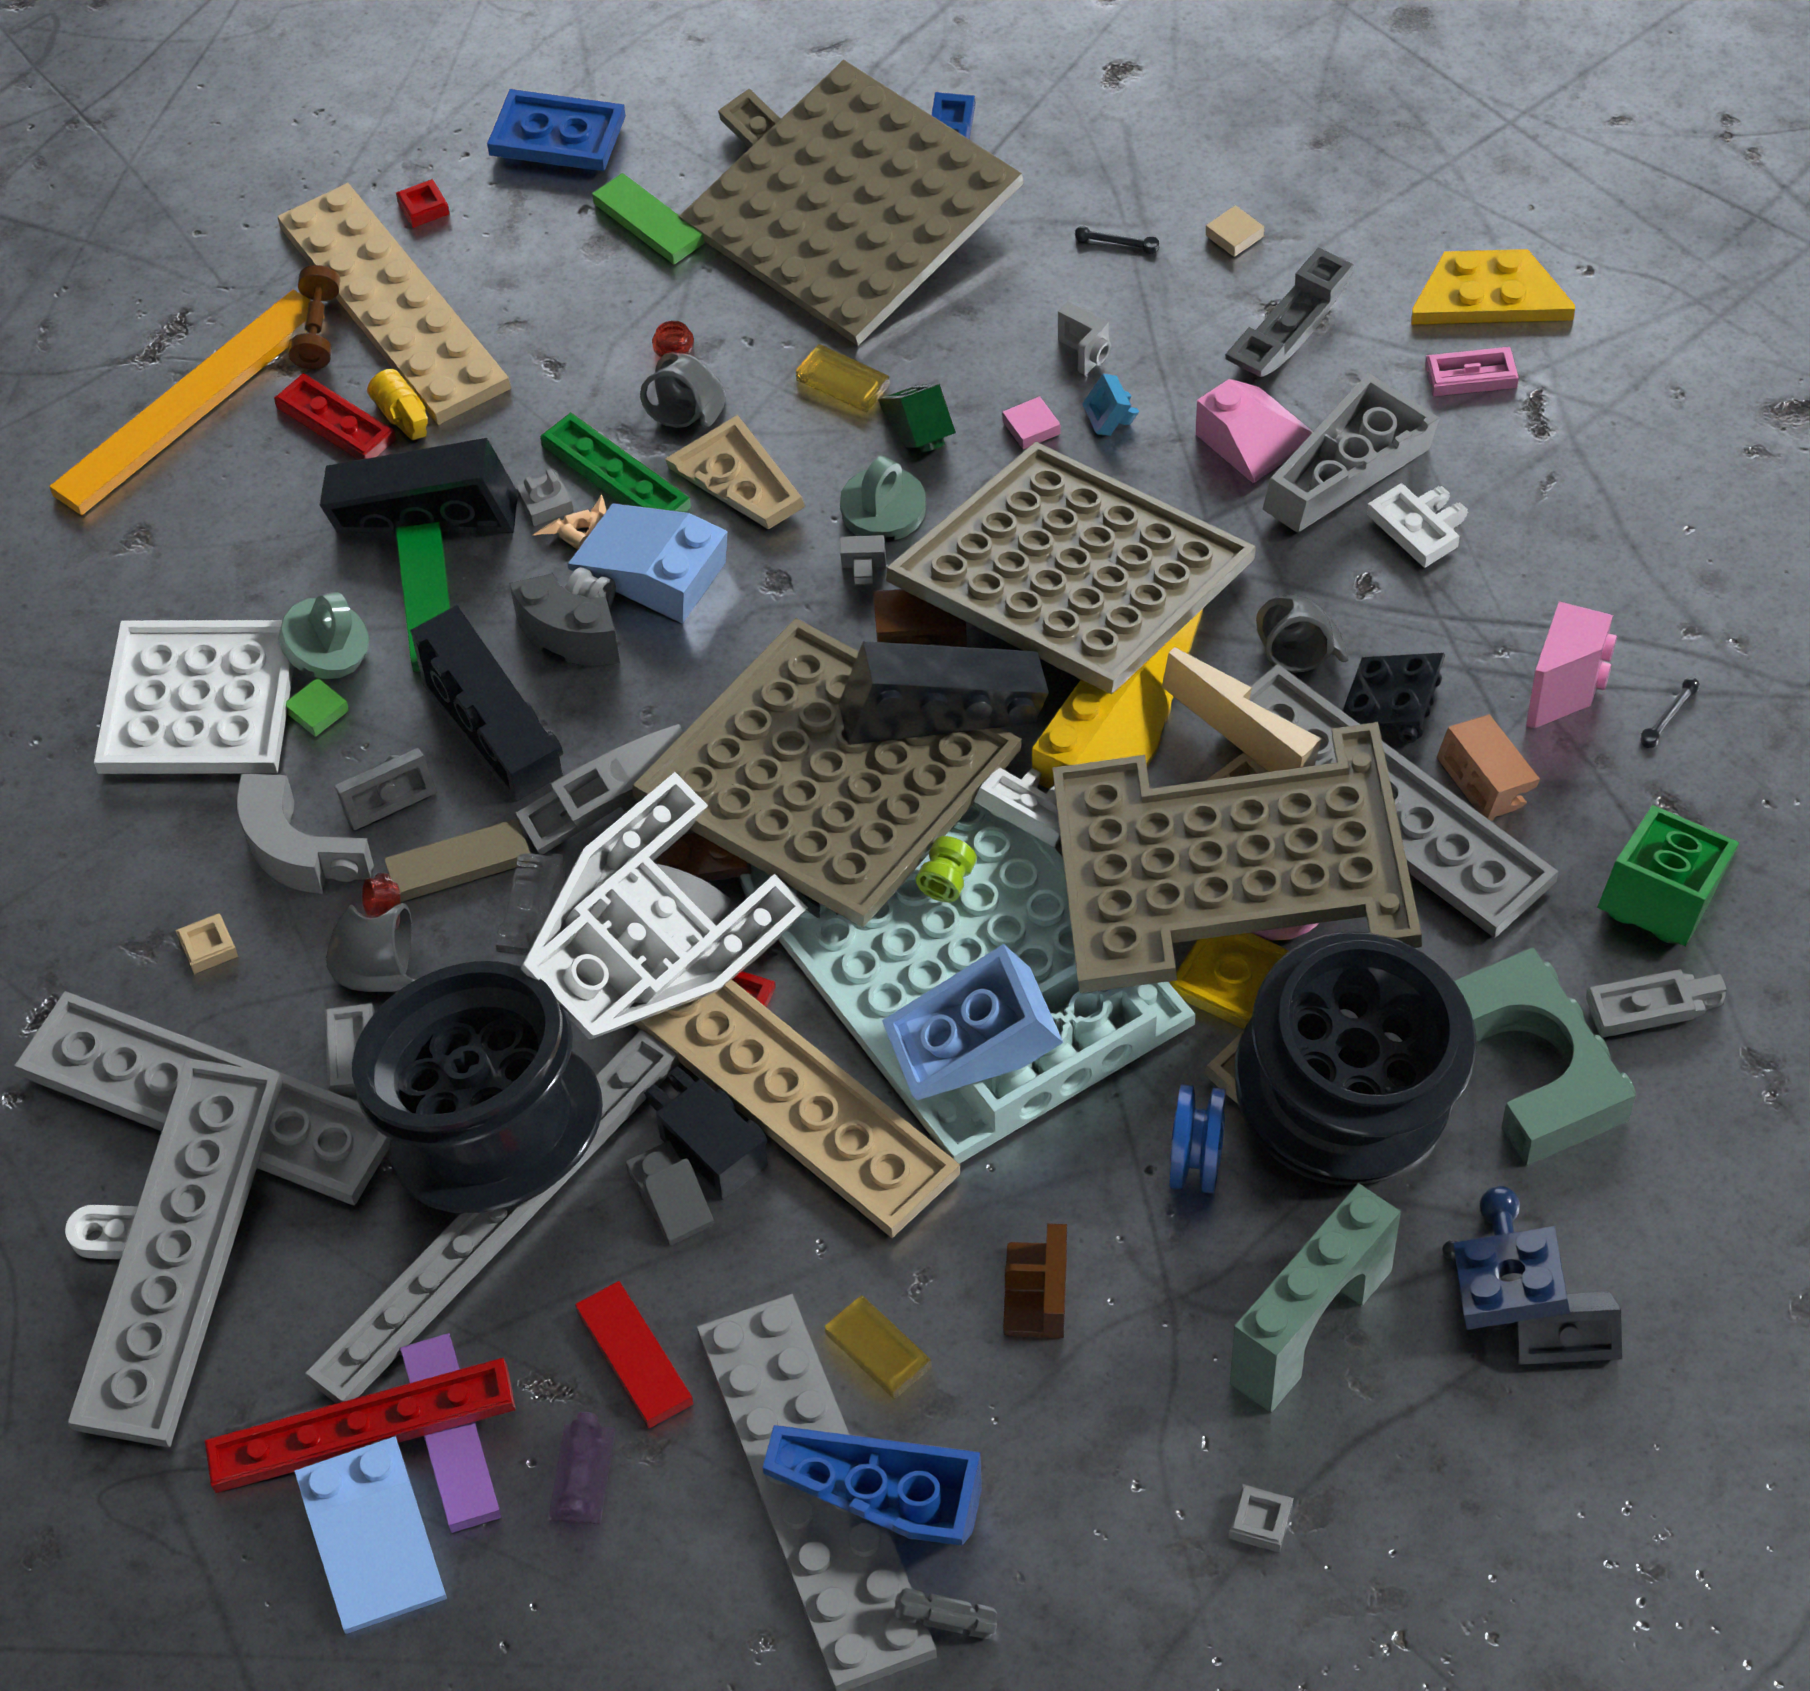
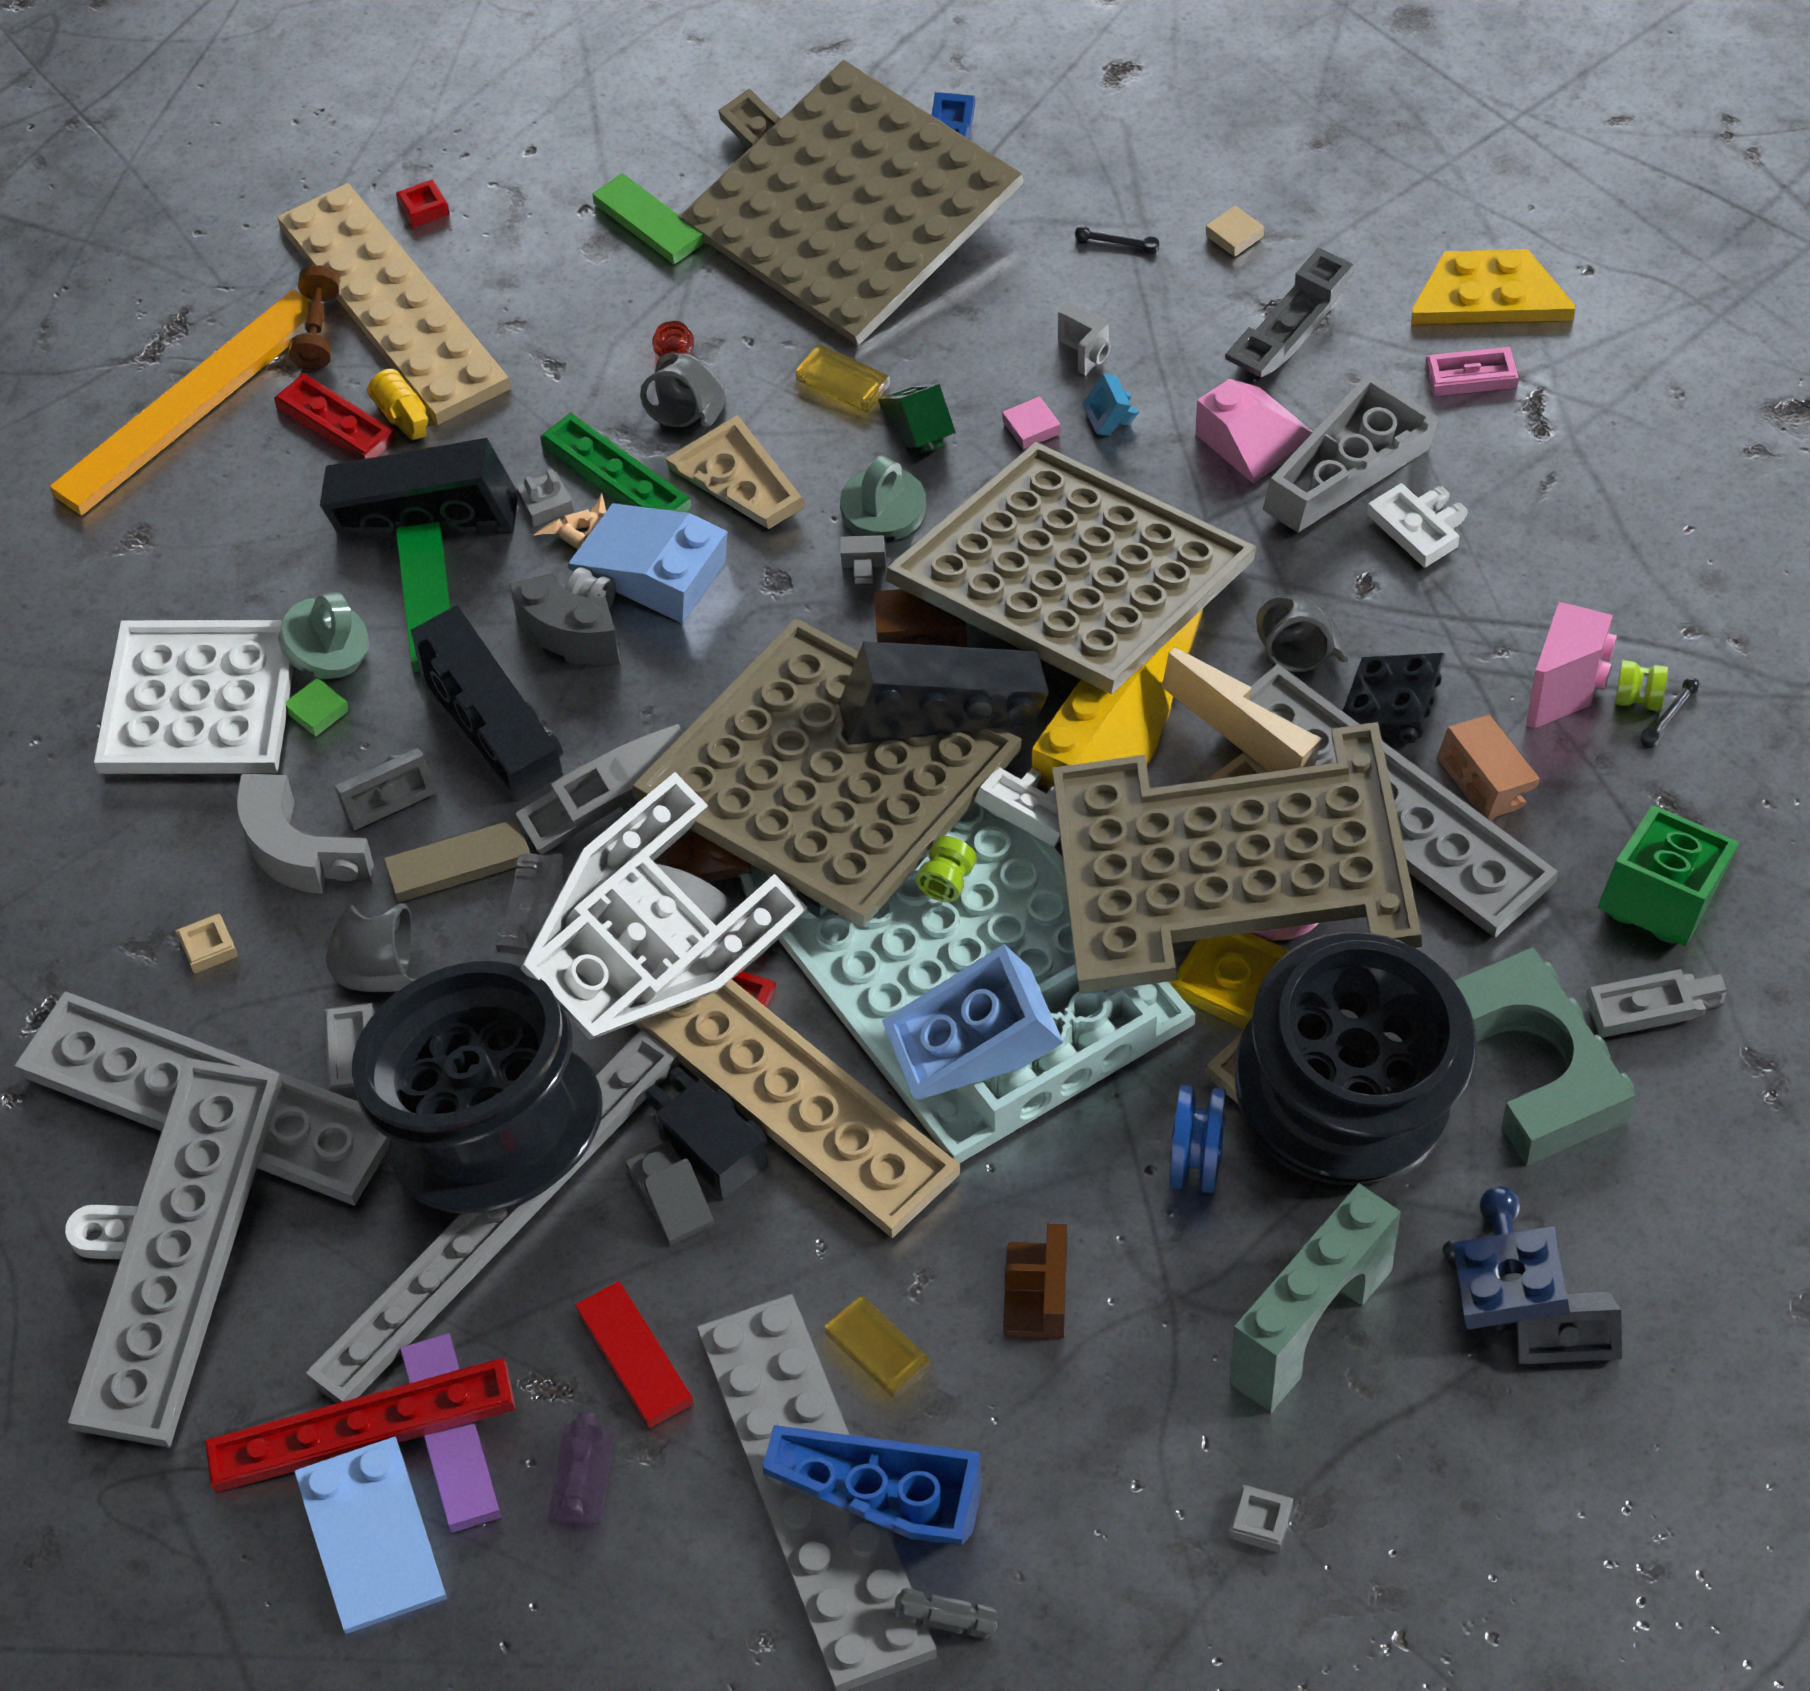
(380, 894): clear red plate -> none
(556, 130): blue plate -> none
(1631, 682): none -> lime wheel

